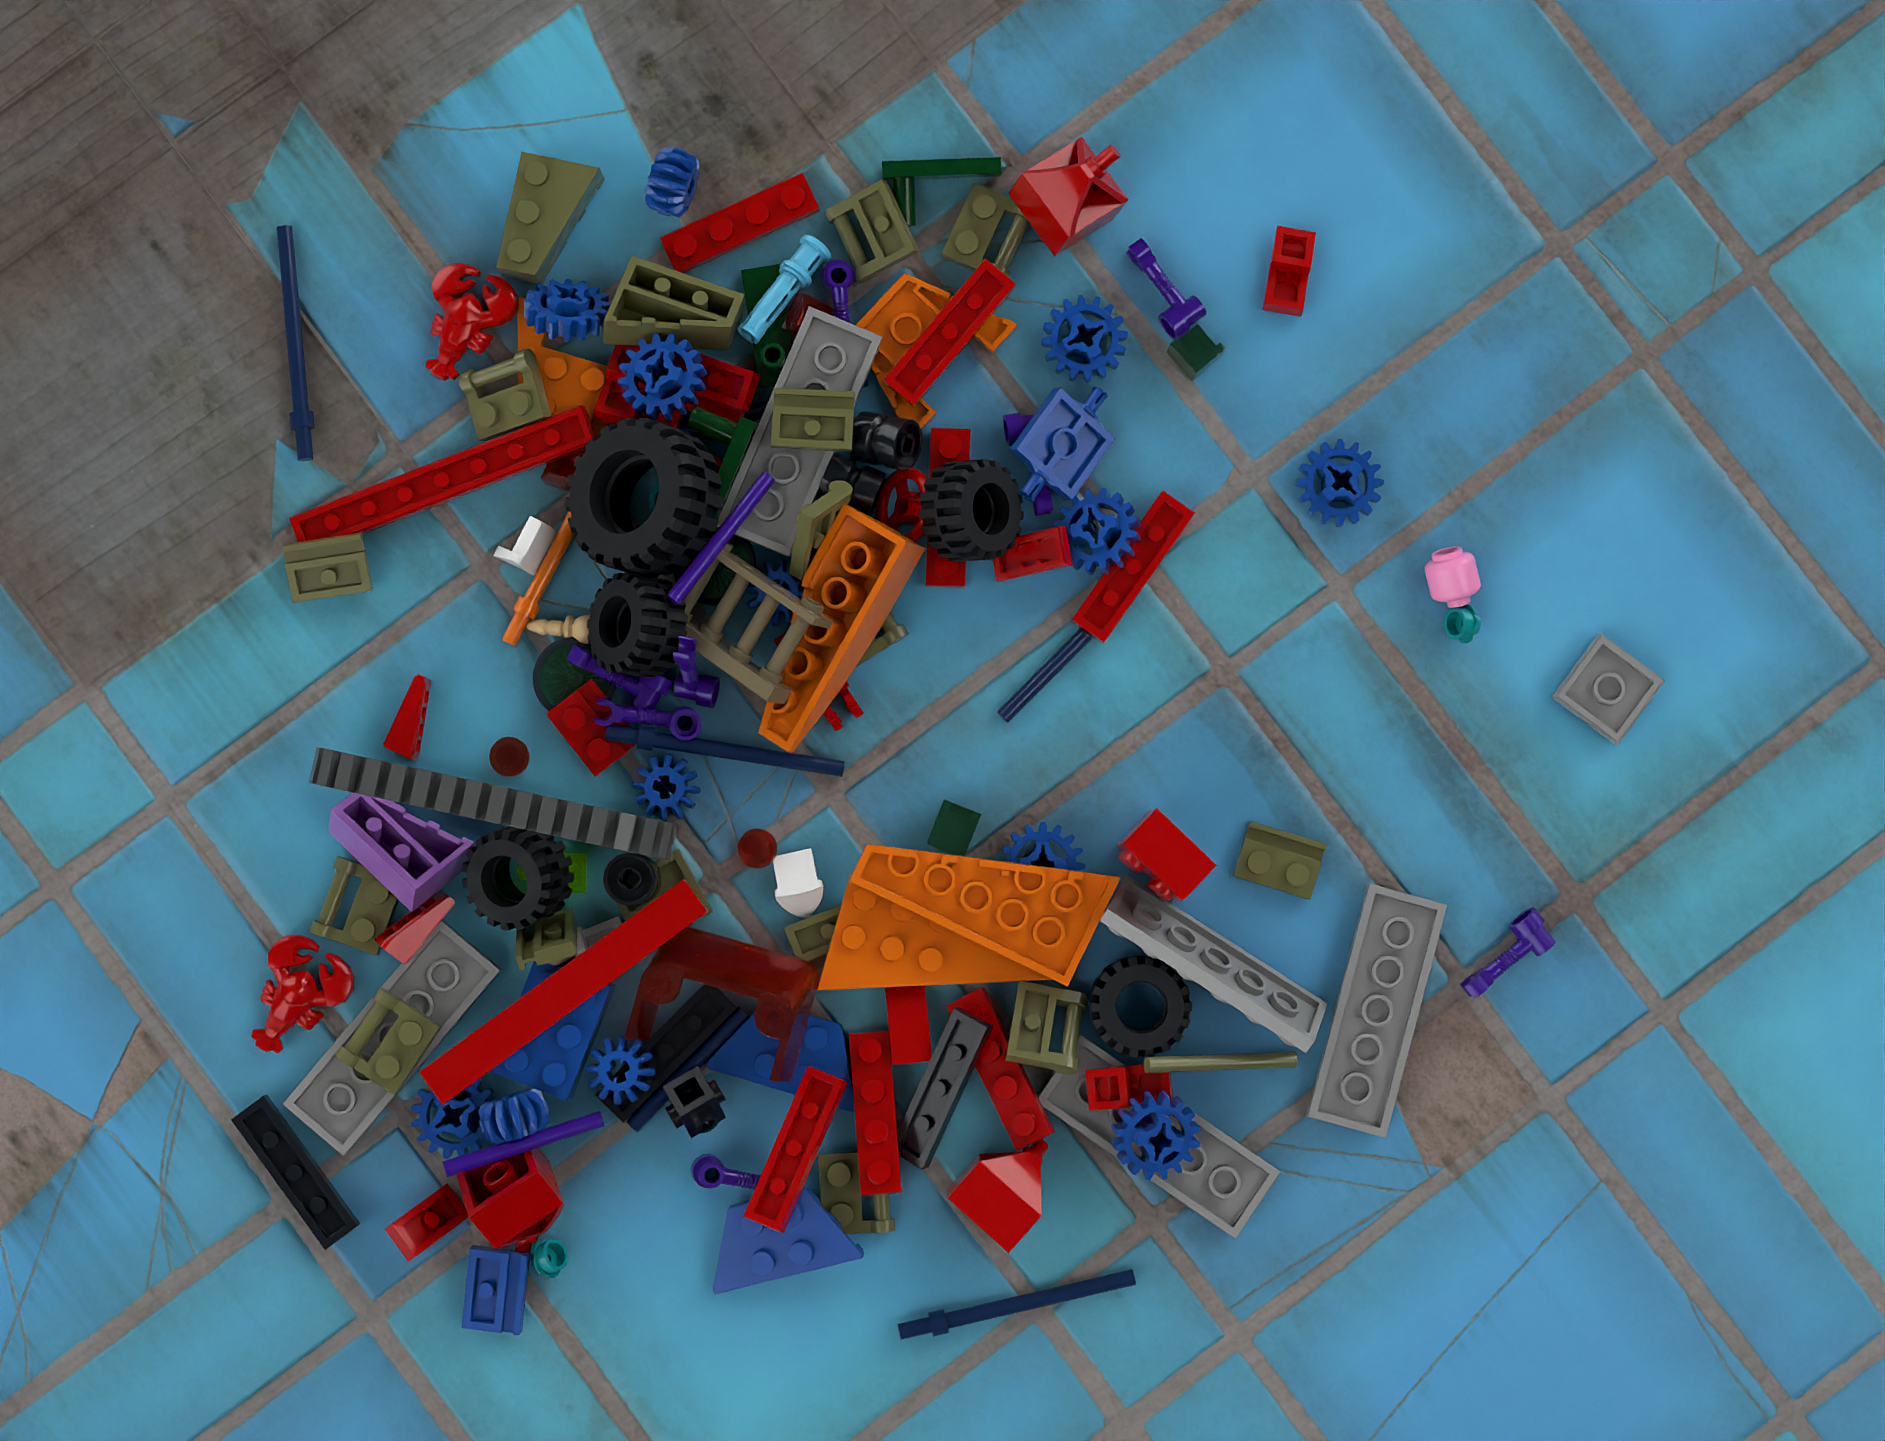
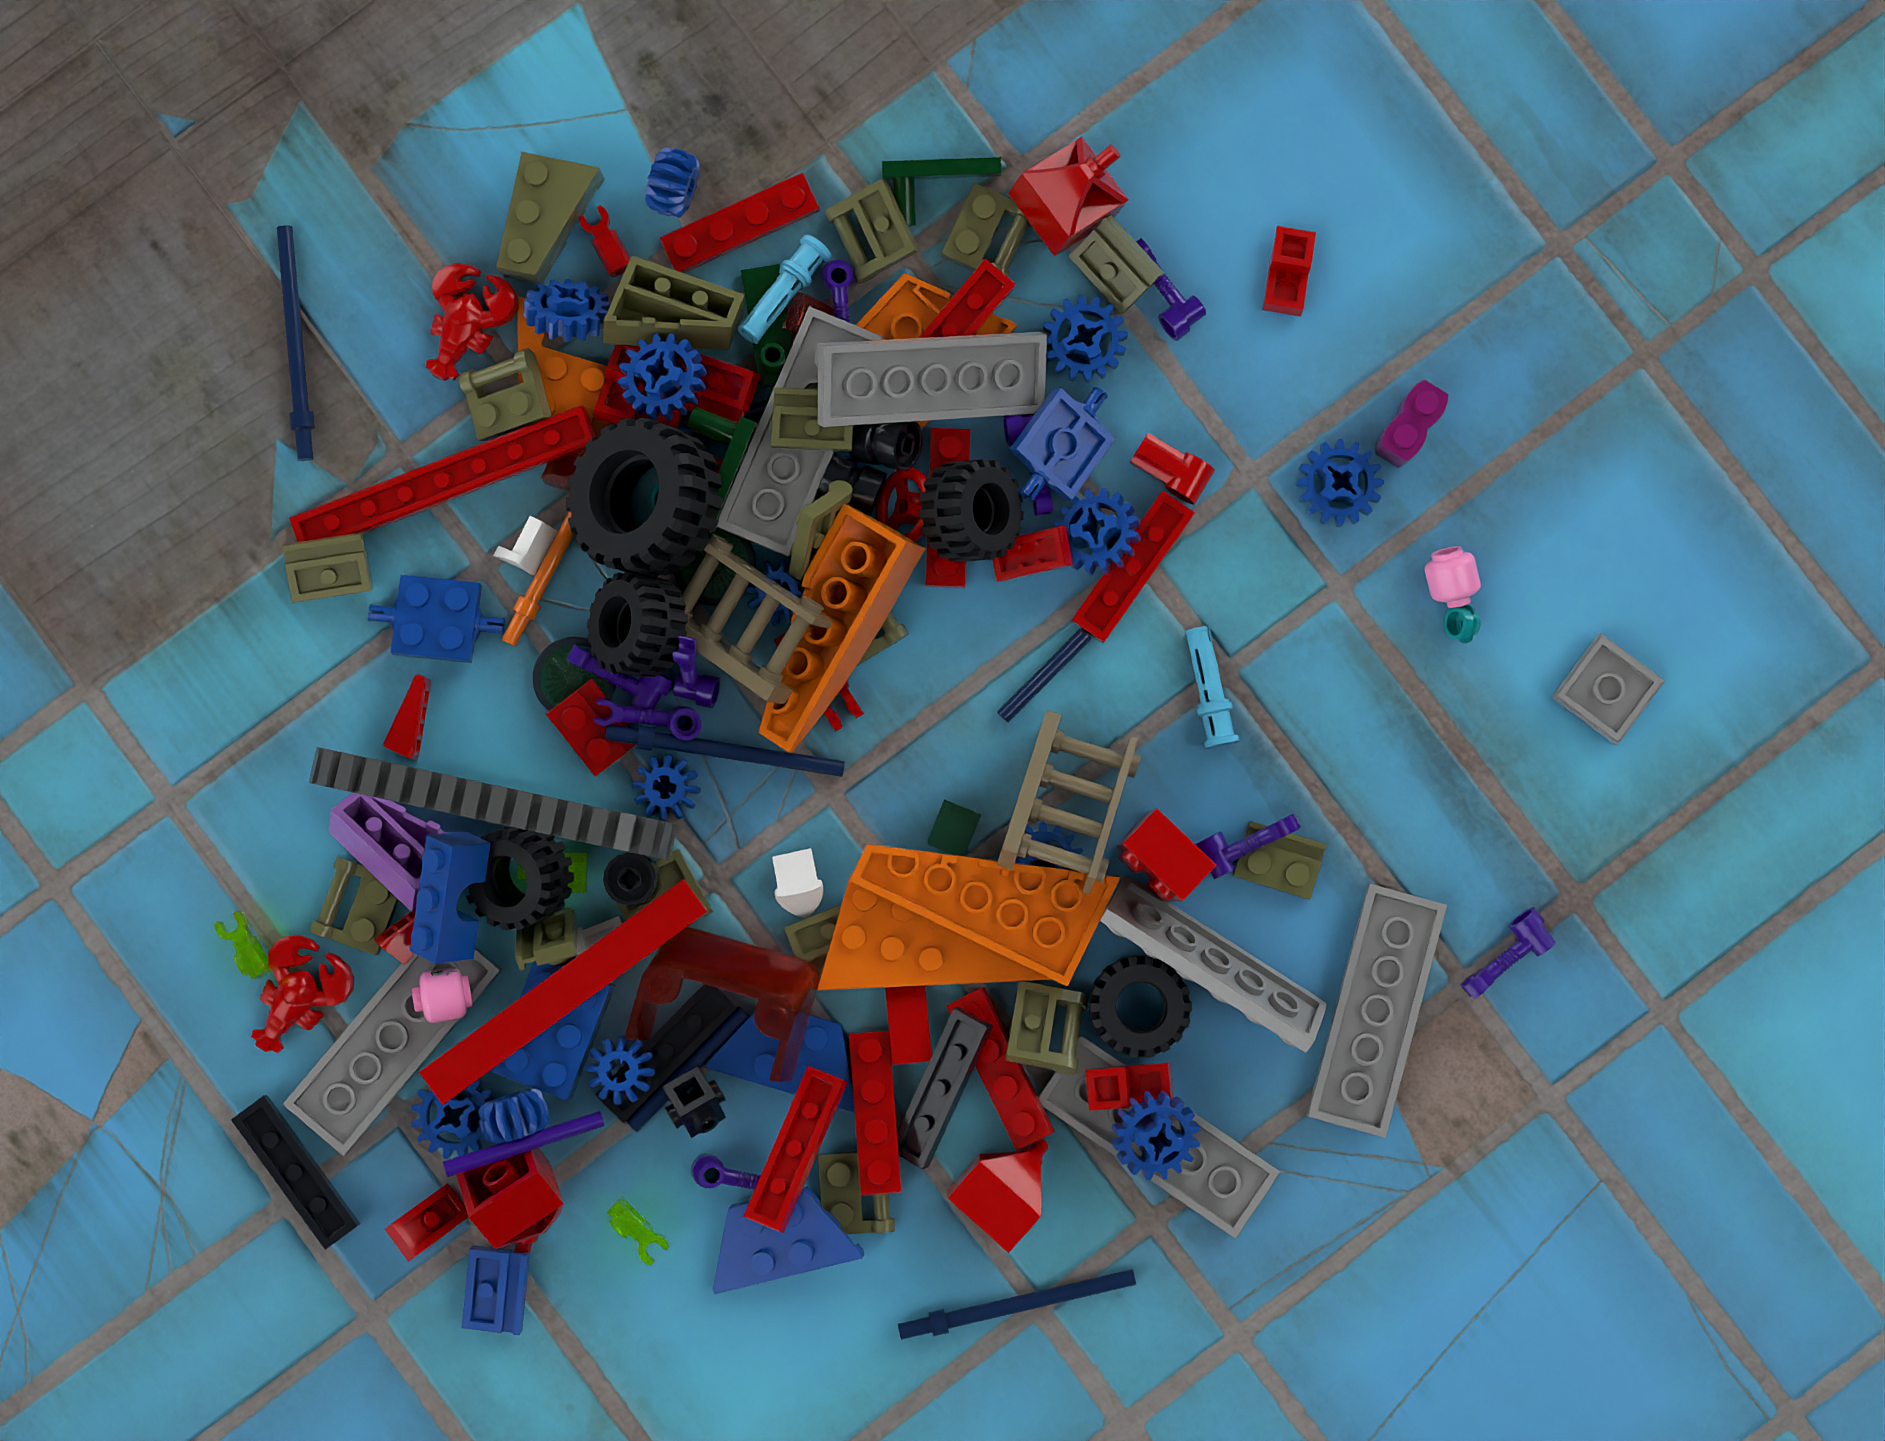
(250, 954): none -> clear neon green plate
(400, 1047): olive plate -> none
(436, 619): none -> blue plate
(442, 995): none -> bright pink head
(448, 867): none -> blue arch
(509, 756): clear red plate -> none
(549, 1257): teal plate -> none
(570, 628): tan bar -> none
(607, 244): none -> red bar
(629, 1221): none -> clear neon green plate
(720, 538): dark purple bar -> none
(757, 848): clear red plate -> none
(930, 378): none -> light grey plate
(1031, 808): none -> dark tan fence
(1116, 264): none -> olive plate
(1181, 473): none -> red piece
(1195, 352): clear green panel -> none
(1213, 707): none -> medium azure pin
(1218, 1062): olive bar -> none
(1223, 854): none -> dark purple brick
(1414, 416): none -> magenta brick

